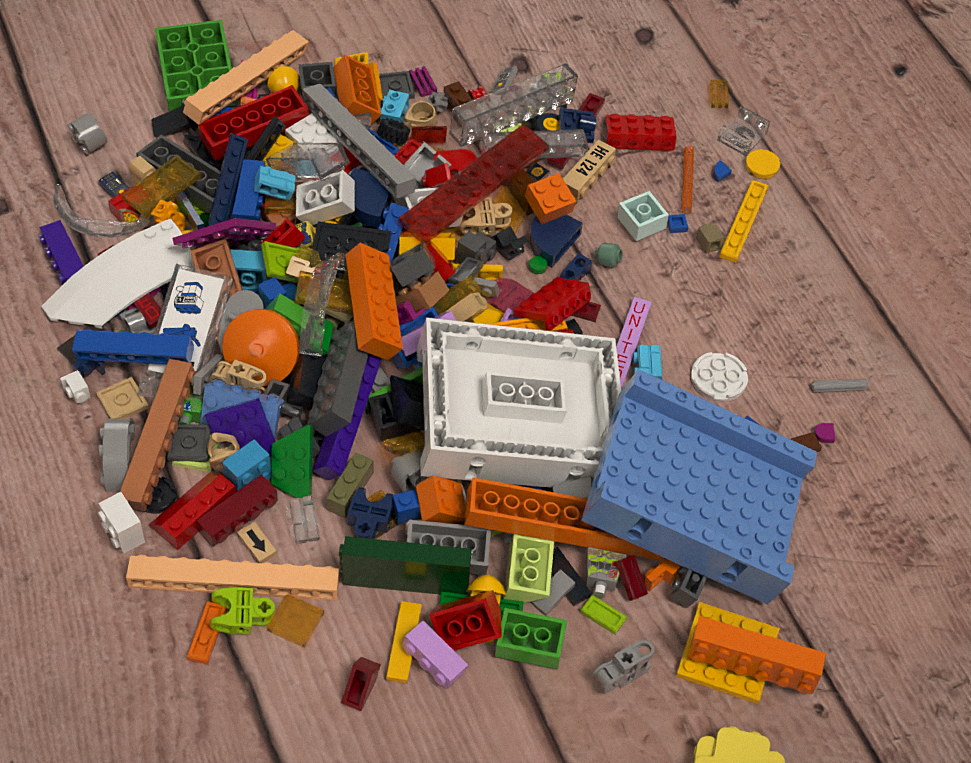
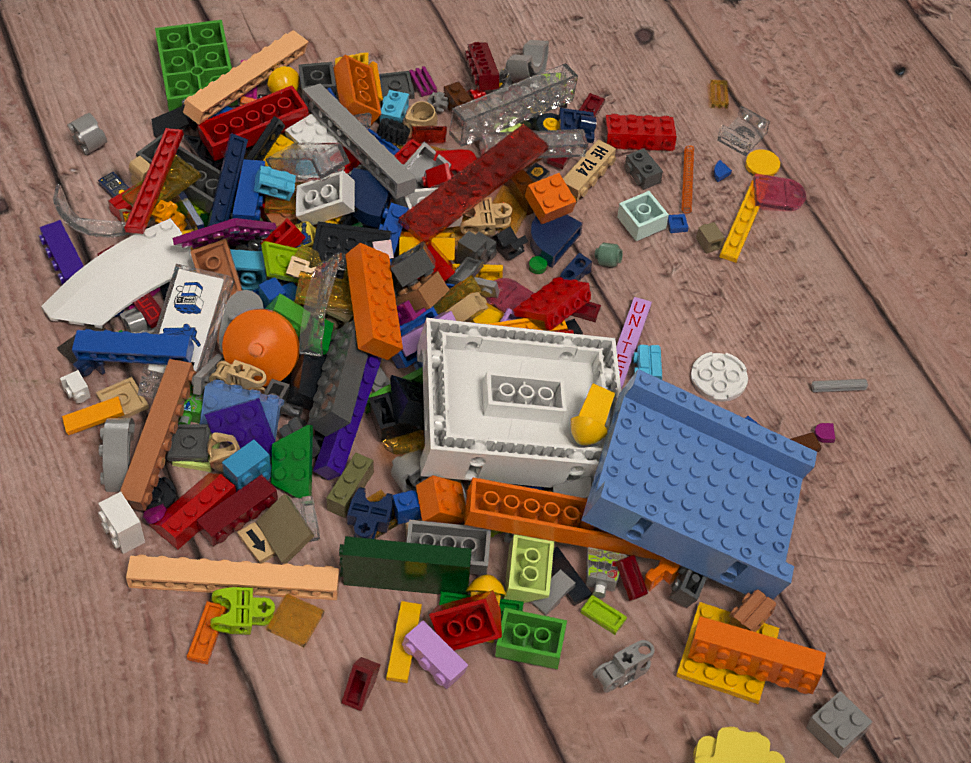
(92, 415): none -> light orange tile
(154, 181): none -> red tile
(154, 514): none -> magenta tile
(285, 528): none -> dark tan tile
(384, 246): none -> tile
(482, 66): none -> dark red brick
(530, 63): none -> light grey brick
(589, 425): none -> yellow piece
(643, 169): none -> dark grey brick
(753, 612): none -> nougat brick
(778, 192): none -> clear pink tile
(839, 724): none -> light grey brick

